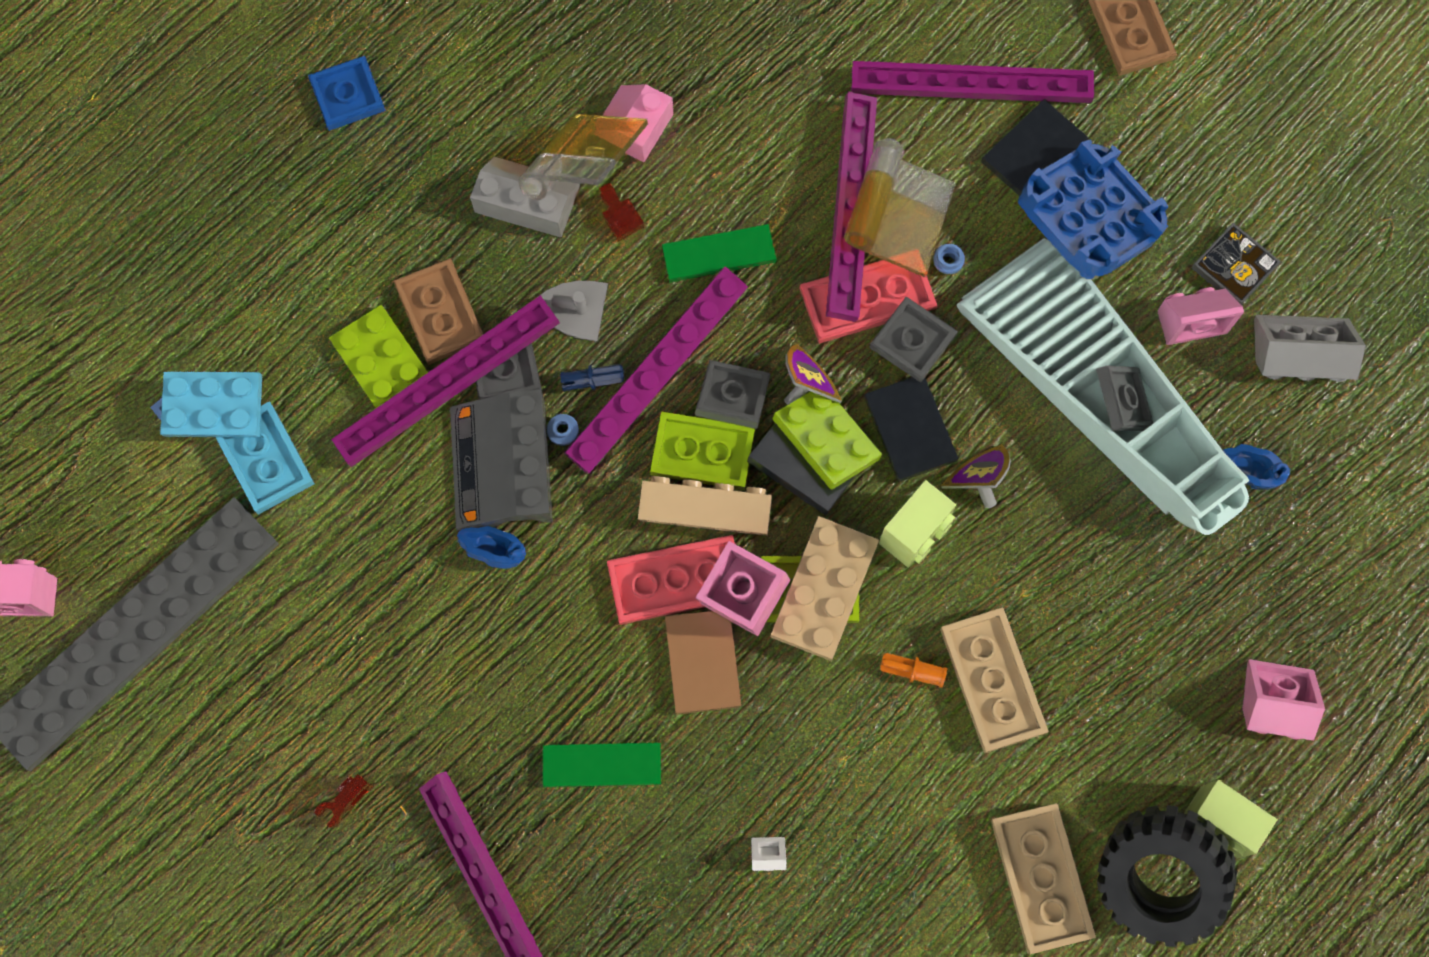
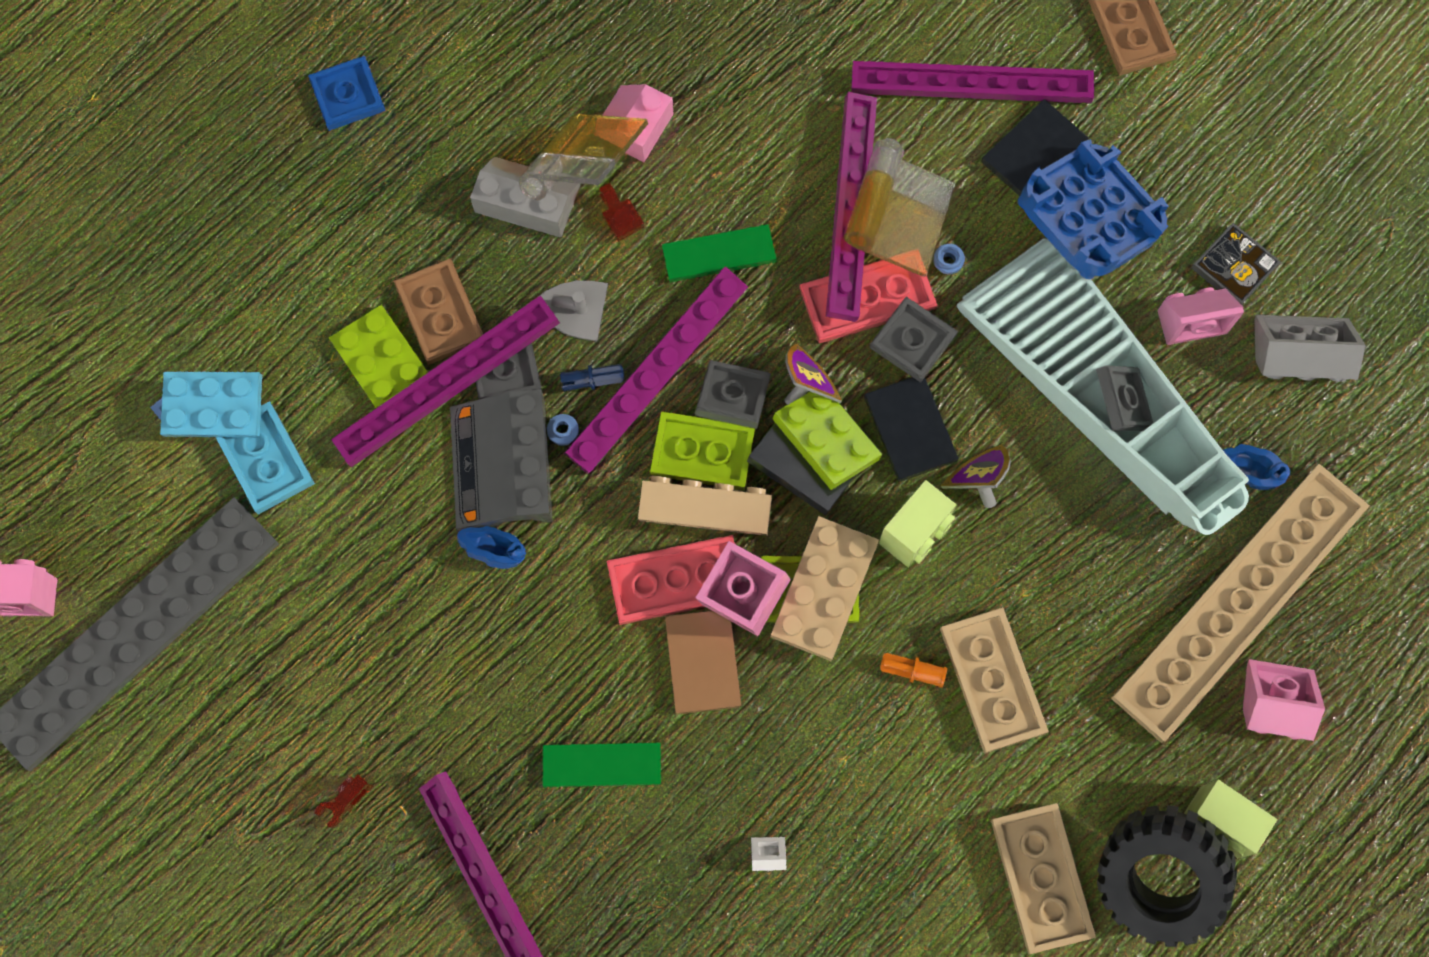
(1239, 603): none -> tan plate

